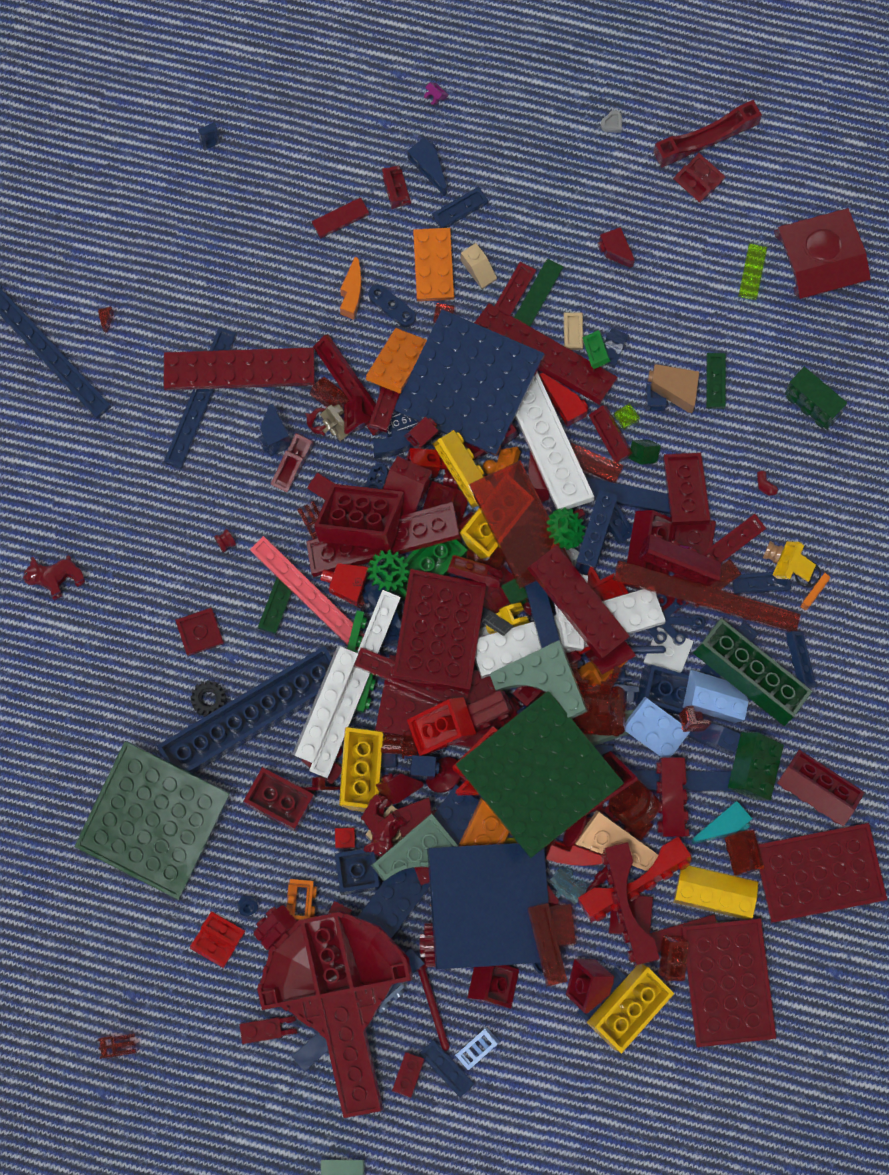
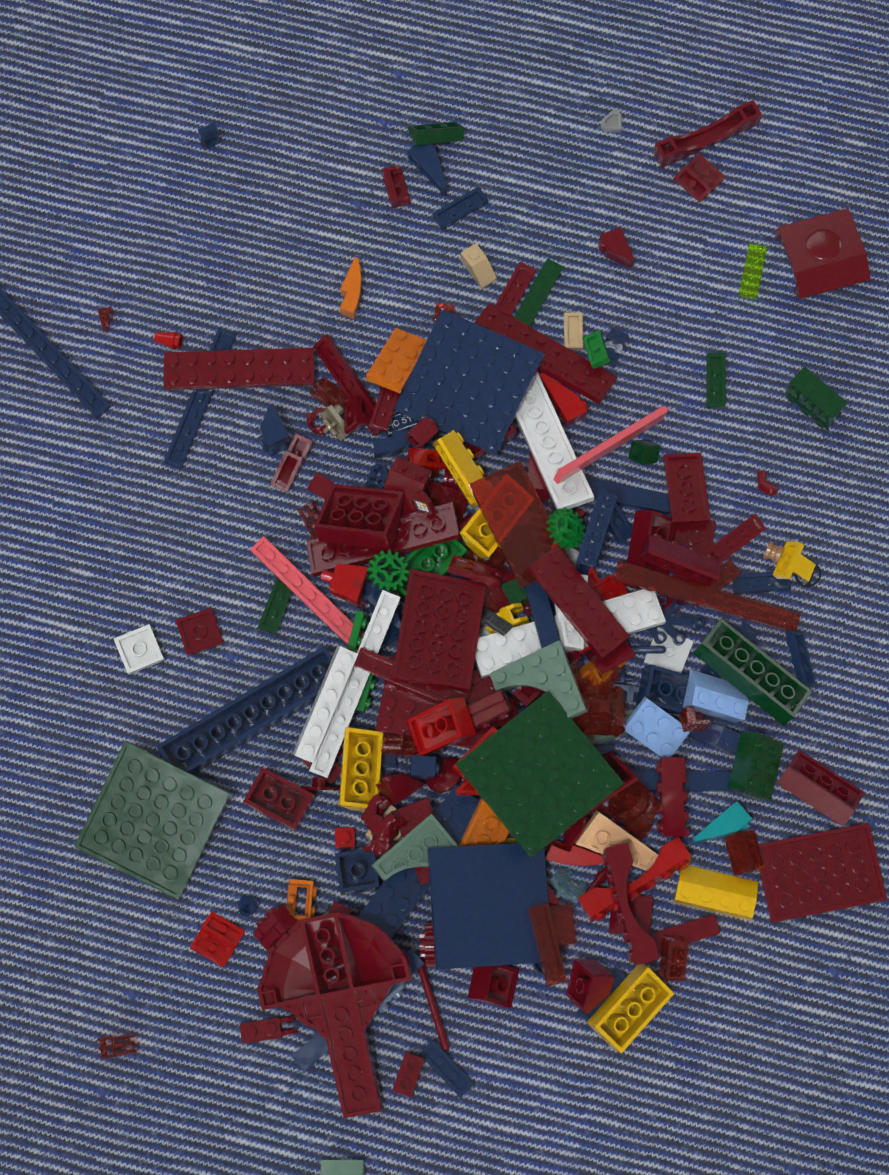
(52, 576): dark red animal -> none
(138, 649): none -> white plate
(169, 339): none -> red cone
(203, 688): black tyre -> none
(224, 540): dark red wheel -> none
(340, 218): dark red tile -> none
(395, 312): dark blue plate -> none
(423, 503): none -> dark red slope
(433, 264): orange plate -> none
(436, 91): magenta tile -> none
(436, 133): none -> dark green slope
(489, 1036): light blue slope -> none
(506, 457): orange plate -> none
(597, 464): clear red plate -> none
(610, 434): dark red plate -> none
(610, 444): none -> coral tile
(626, 416): clear neon green tile -> none
(654, 401): dark blue panel -> none
(675, 385): medium nougat slope -> none
(729, 983): dark red plate -> none
(815, 592): orange tile -> none

